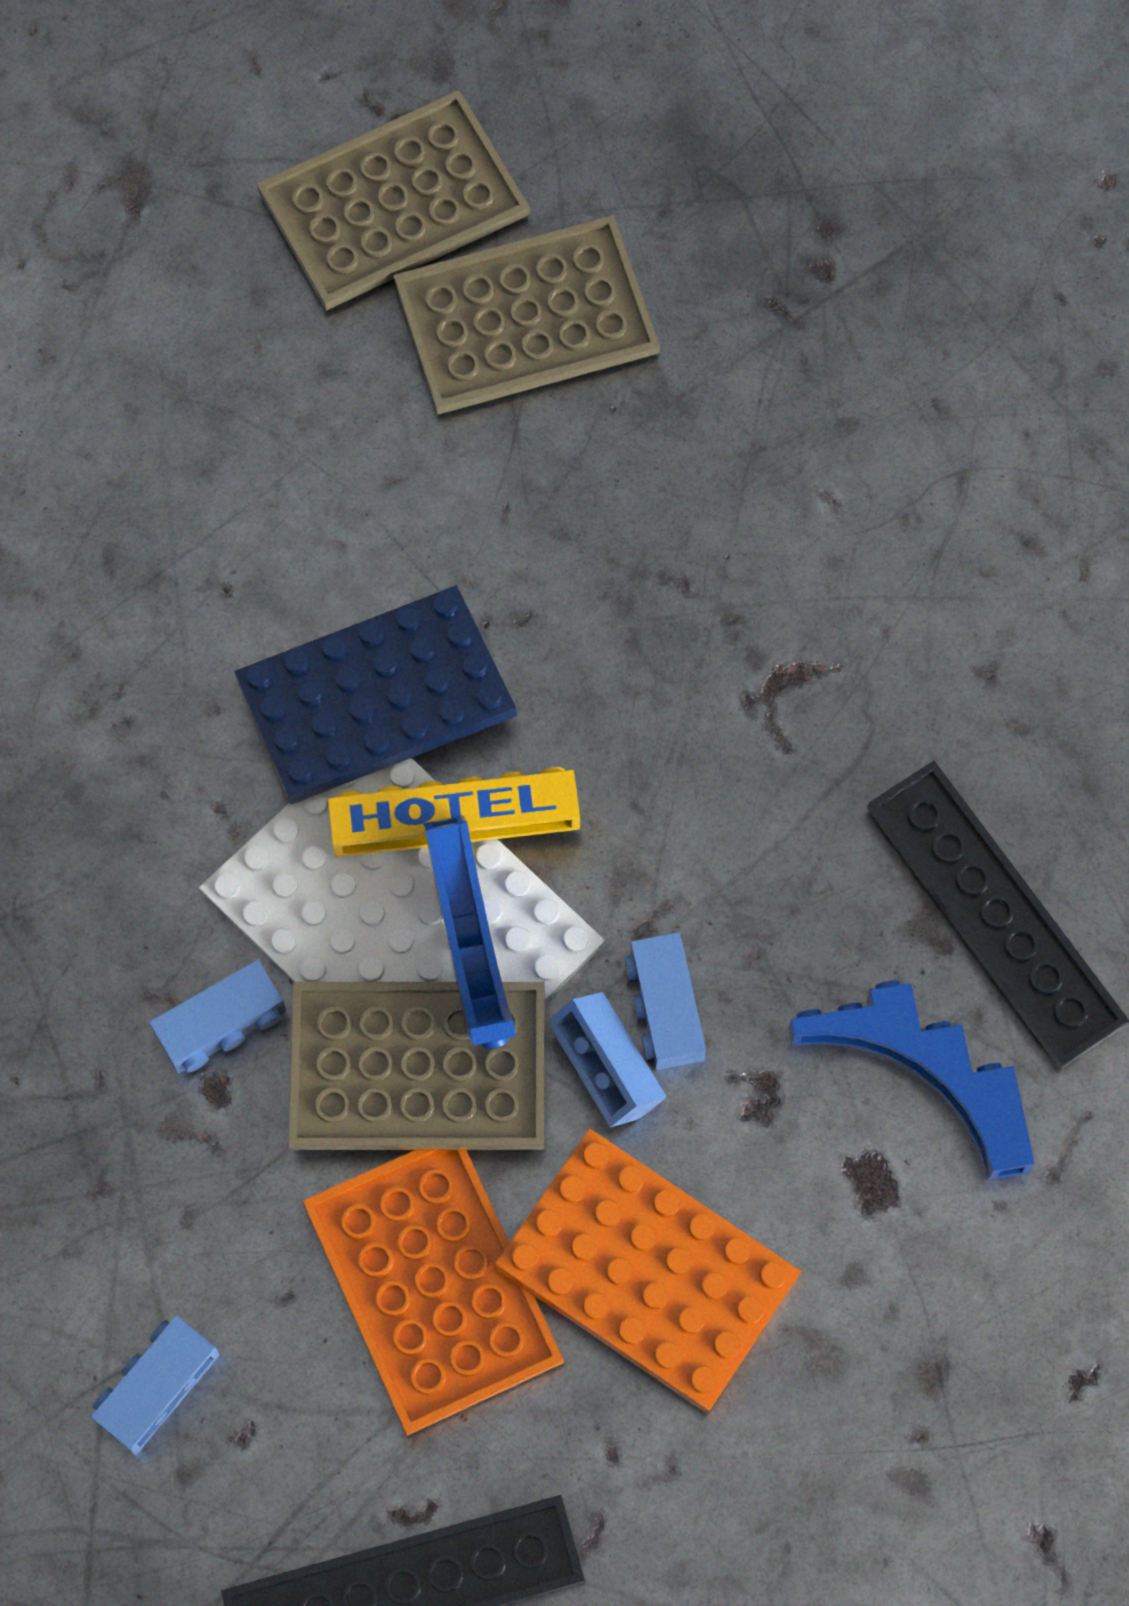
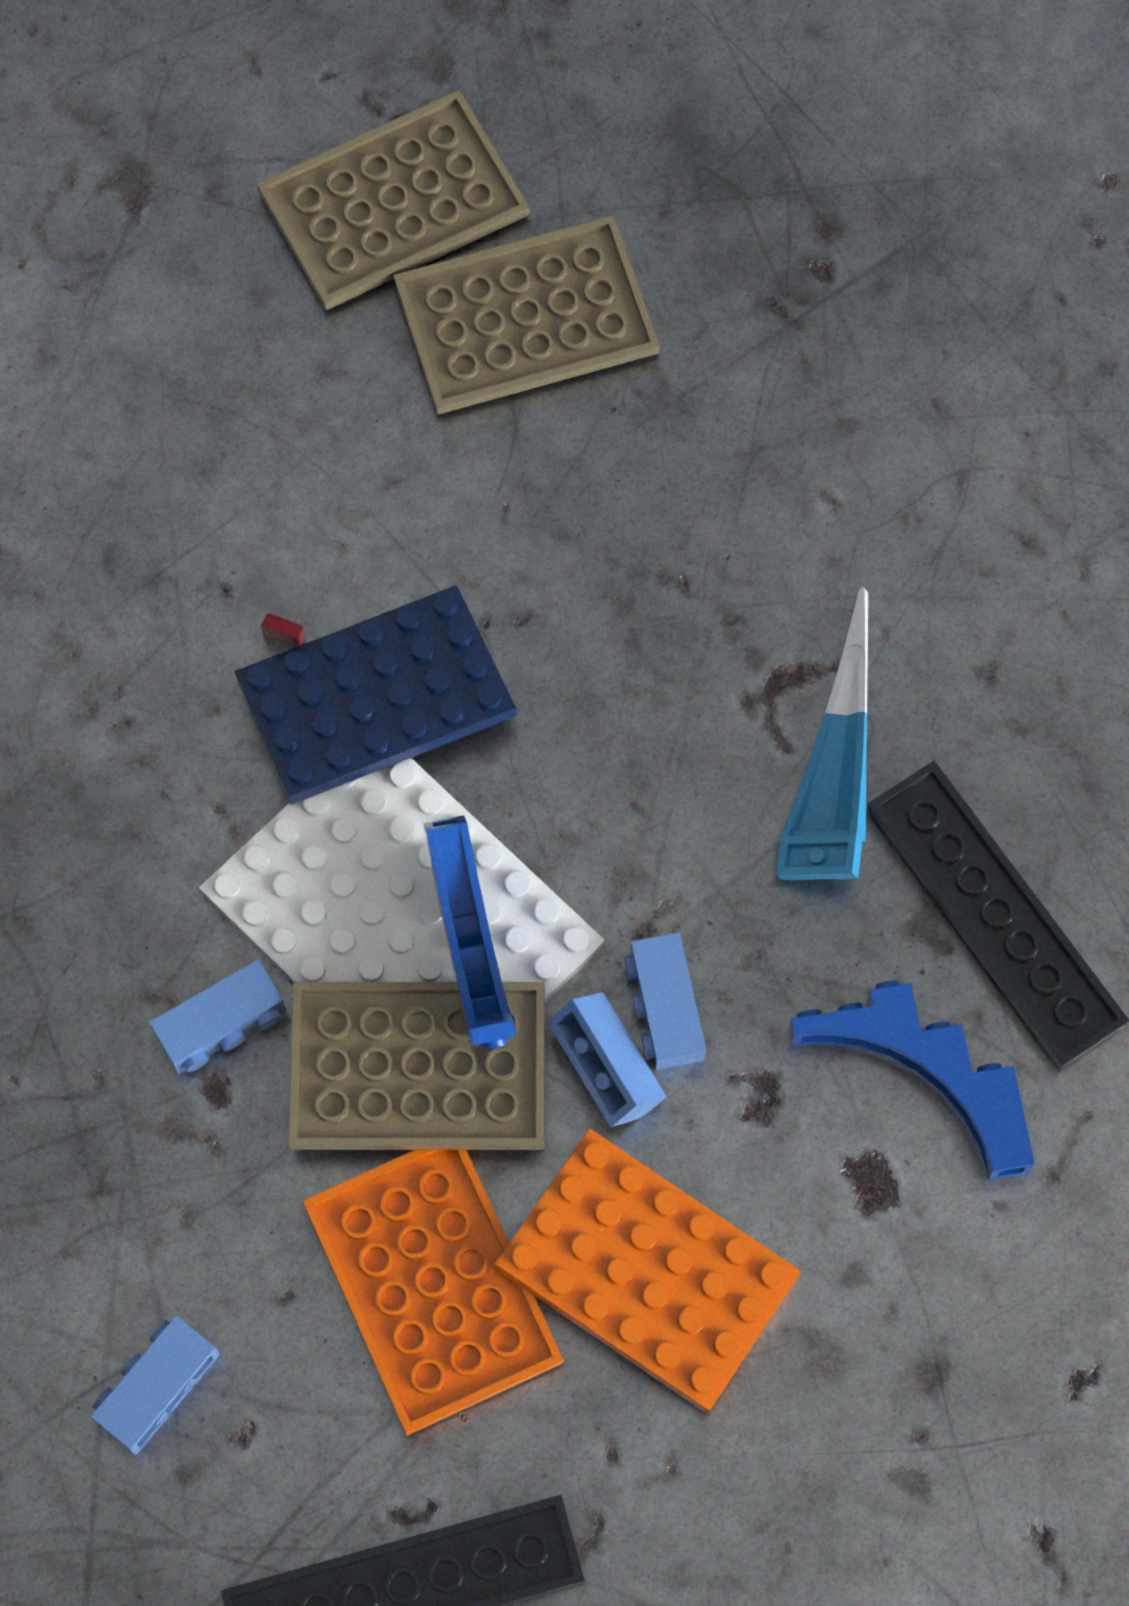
(282, 632): none -> dark red tile
(493, 810): yellow brick -> none
(829, 811): none -> dark azure plate

